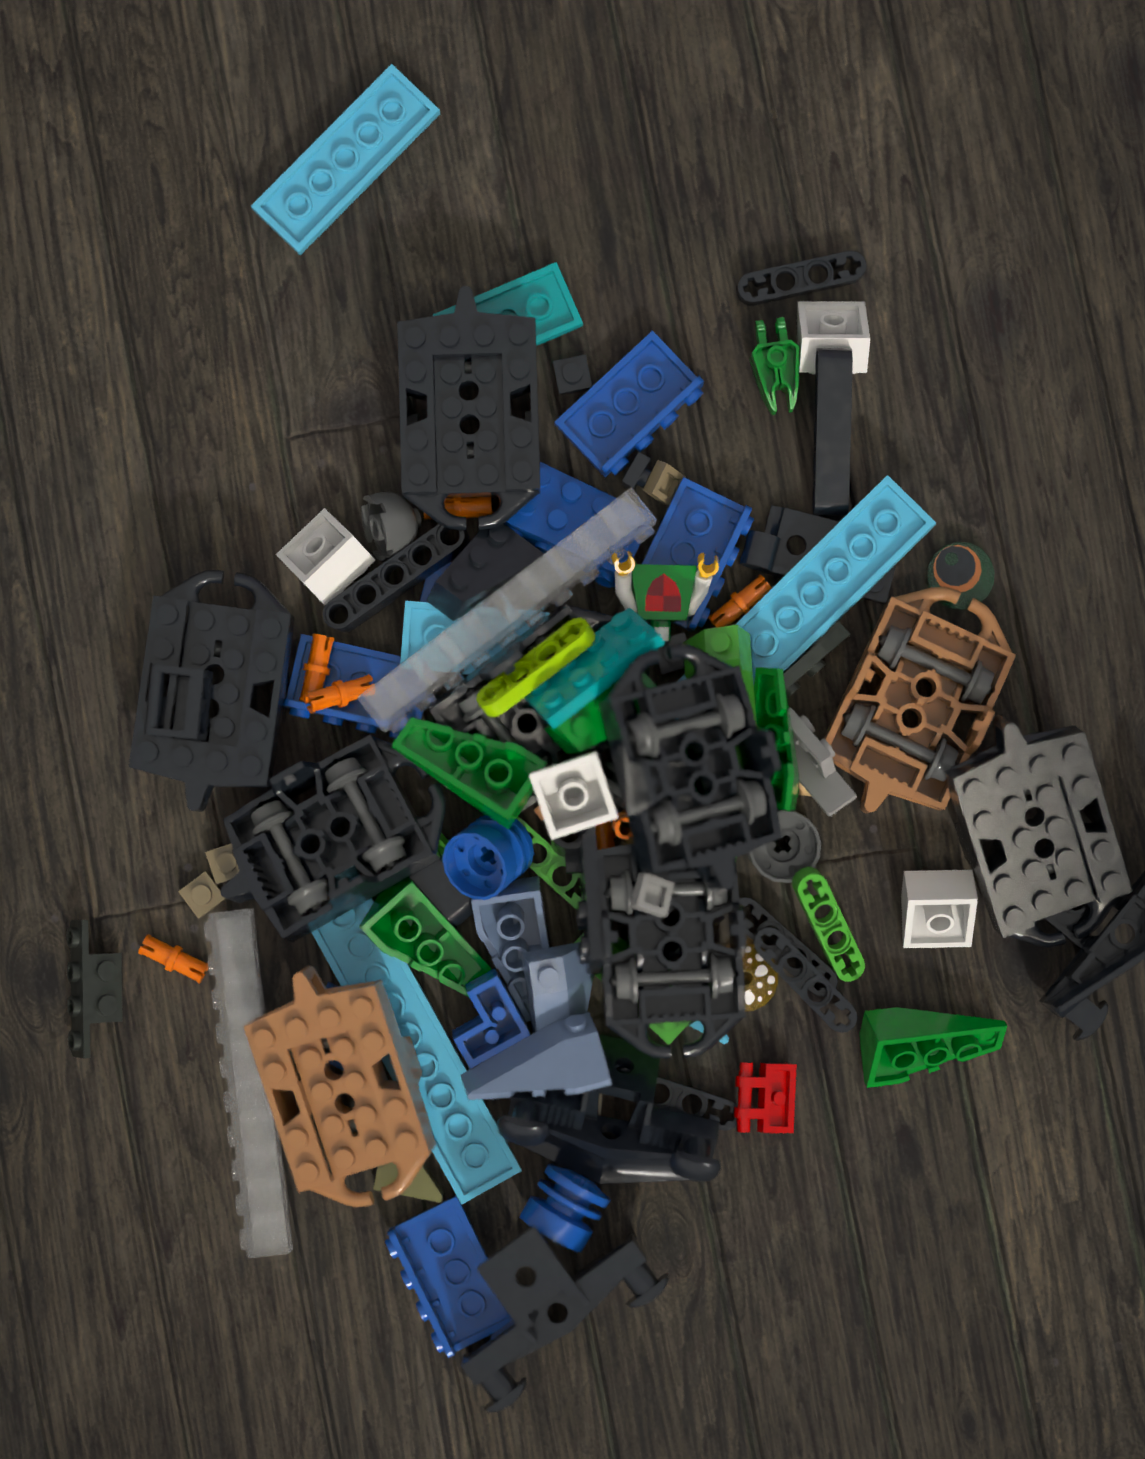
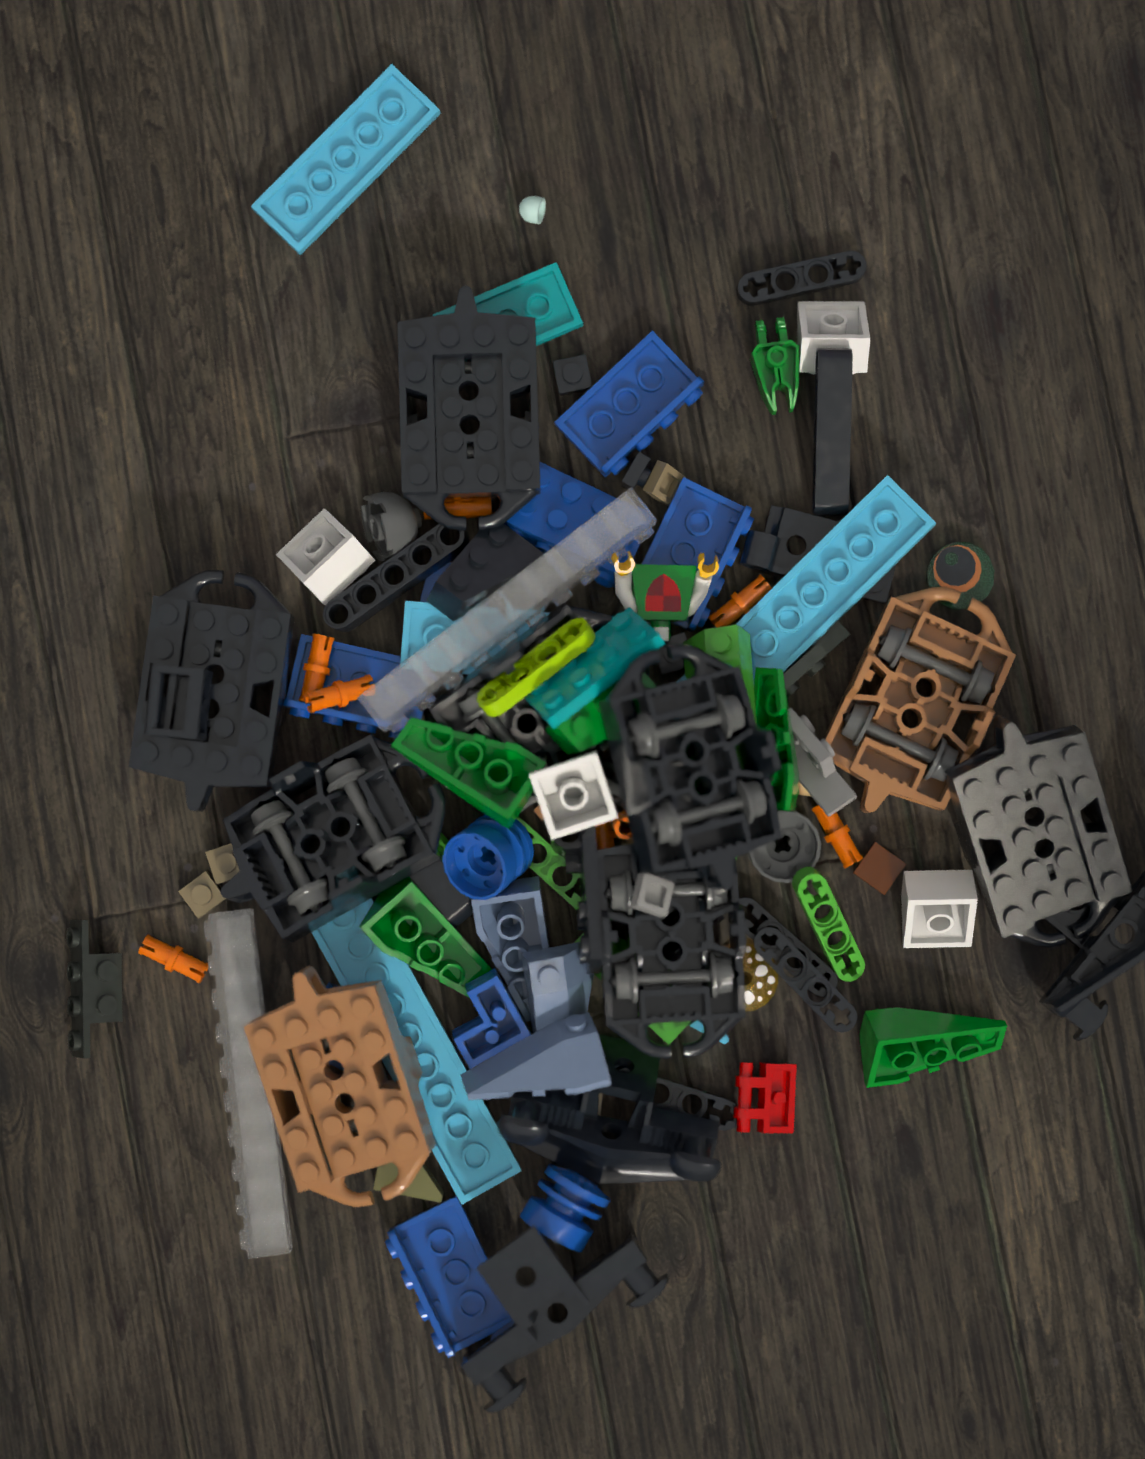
(532, 209): none -> light aqua hinge
(839, 837): none -> orange pin
(879, 868): none -> reddish brown piece

